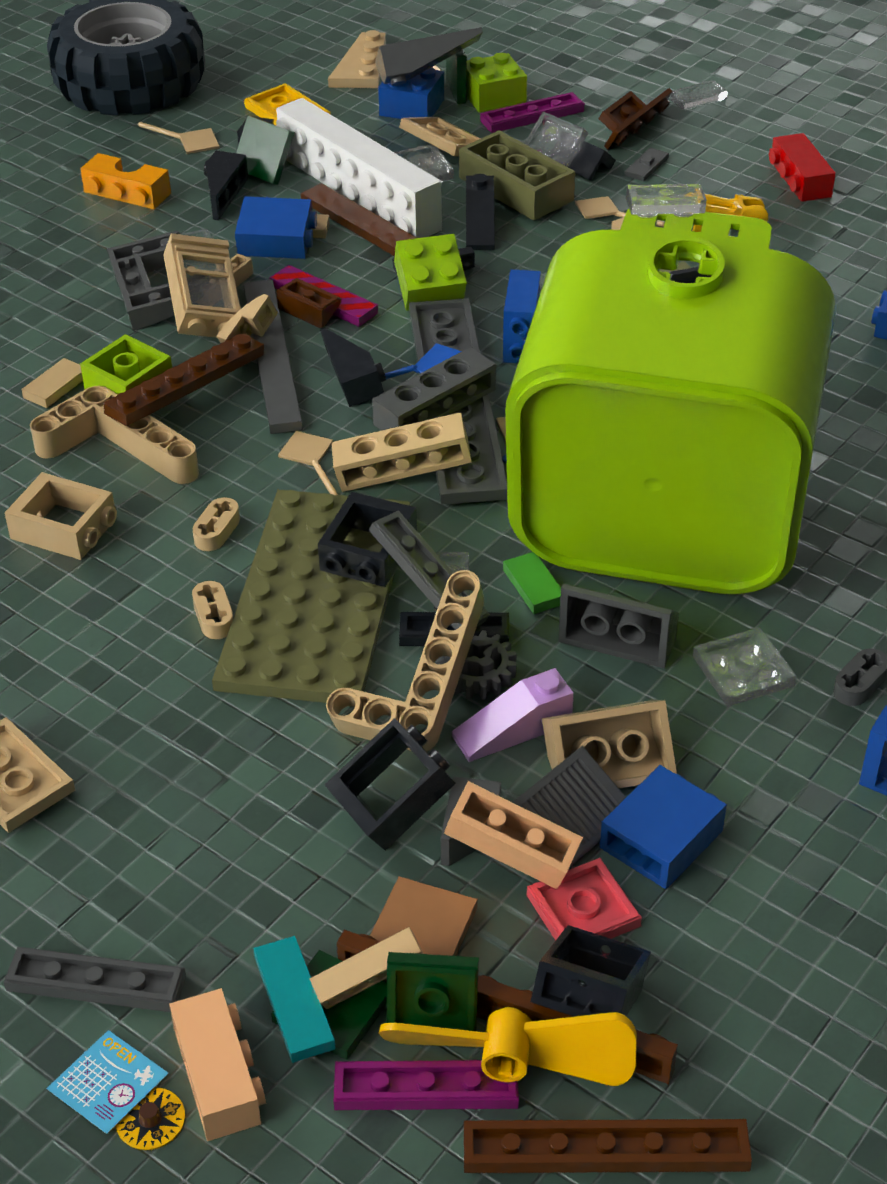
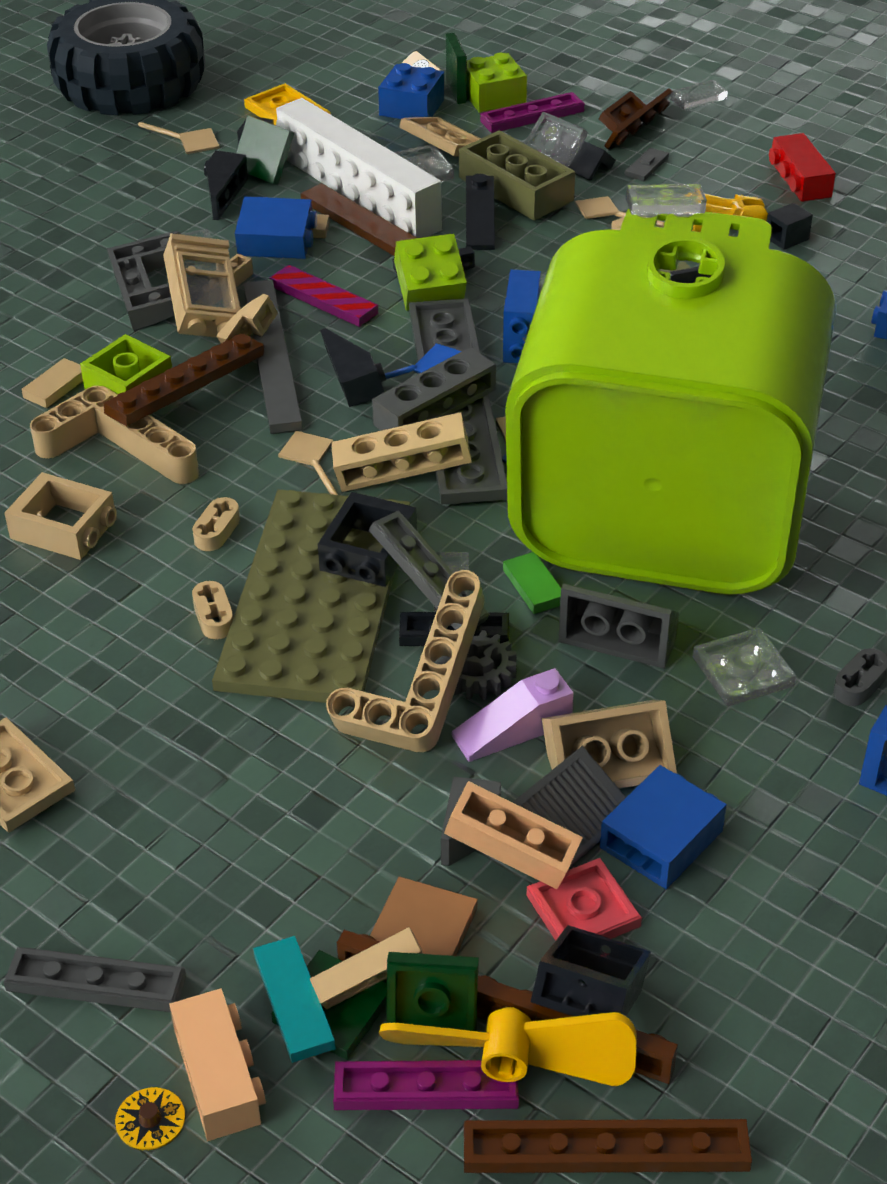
(107, 1081): medium azure sticker -> none
(144, 187): light orange arch -> none
(307, 302): reddish brown slope -> none
(358, 65): tan wing -> none
(374, 760): black window -> none
(409, 58): dark grey wedge -> none
(789, 225): none -> black brick

